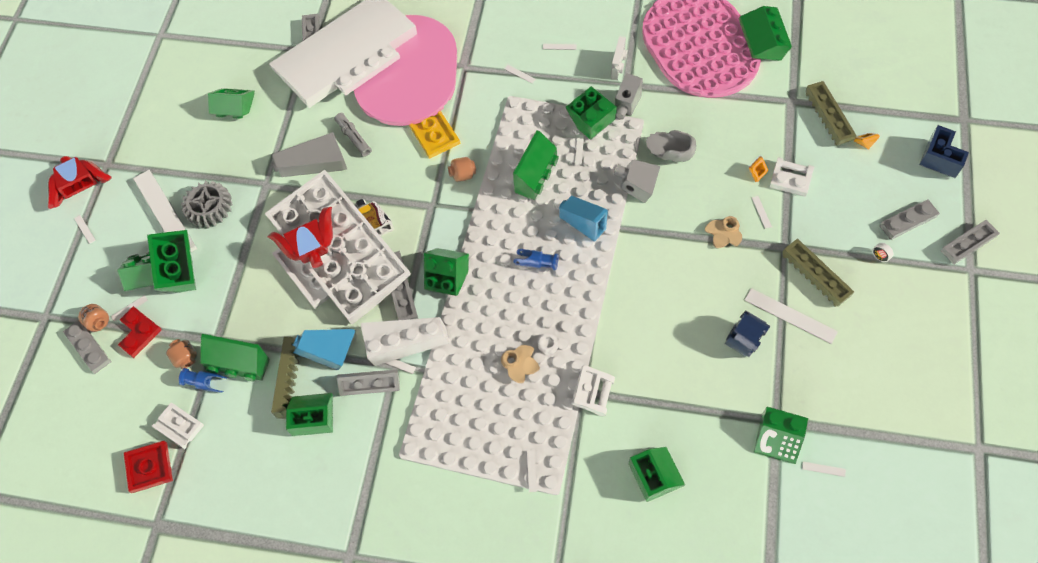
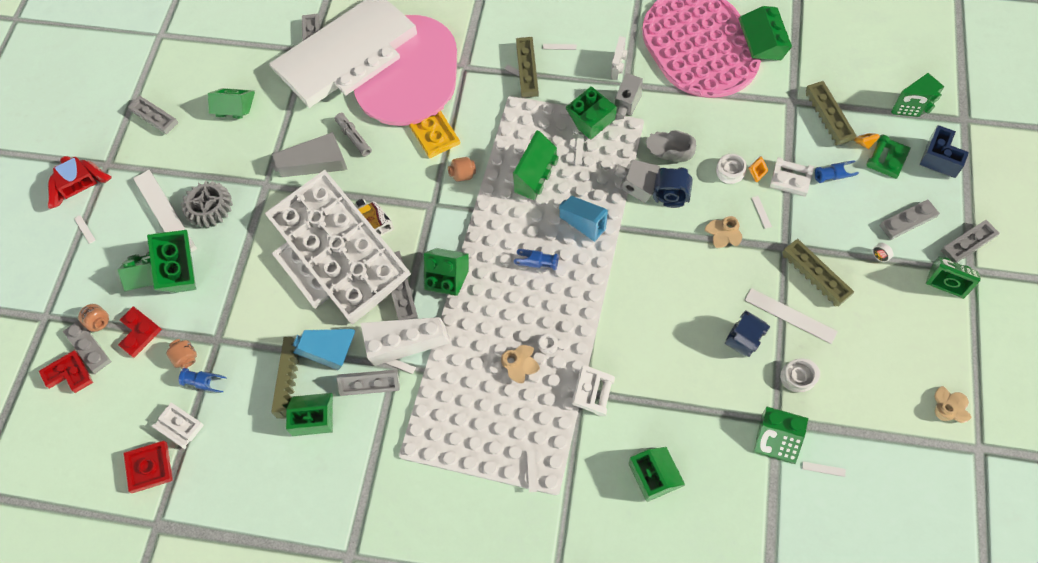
(69, 368): none -> red plate
(137, 303): white piece -> none
(153, 114): none -> light grey plate
(233, 358): green slope -> none
(307, 241): red torso -> none
(527, 67): none -> olive gear
(673, 187): none -> dark blue brick
(731, 168): none -> white piece
(800, 375): none -> white piece
(833, 172): none -> blue piece
(894, 159): none -> green plate
(918, 97): none -> green slope
(951, 406): none -> tan plate
(952, 277): none -> green slope

